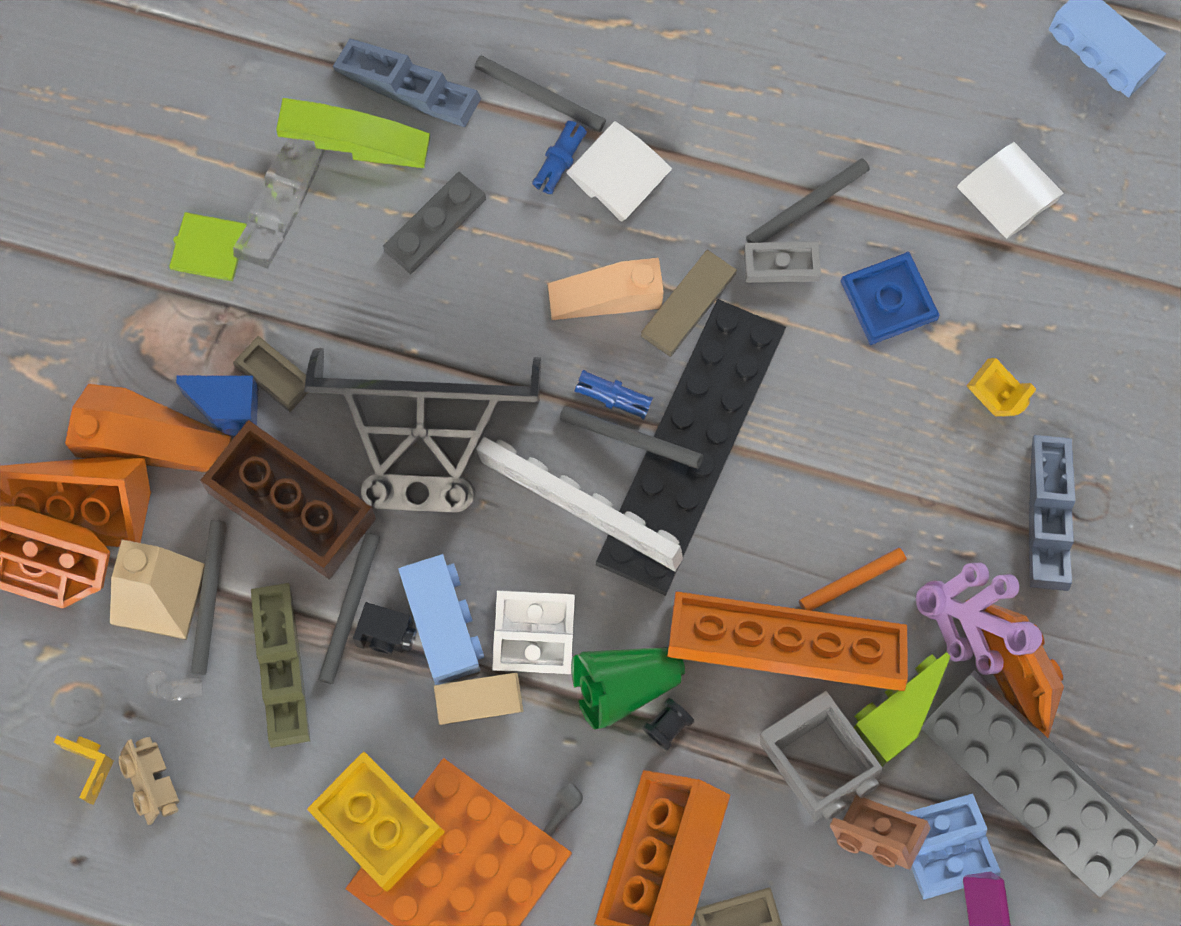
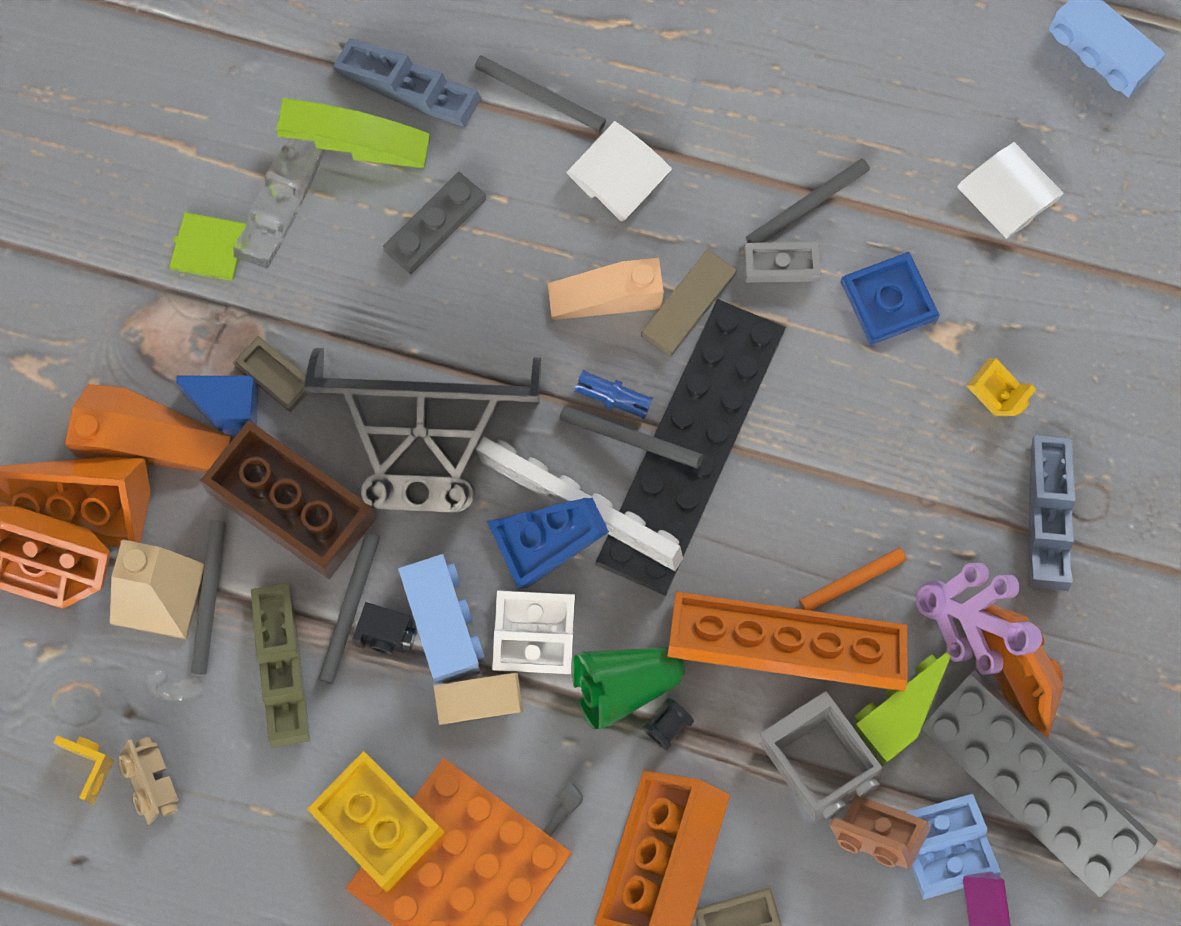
(546, 538): none -> blue wing
(559, 157): blue pin -> none

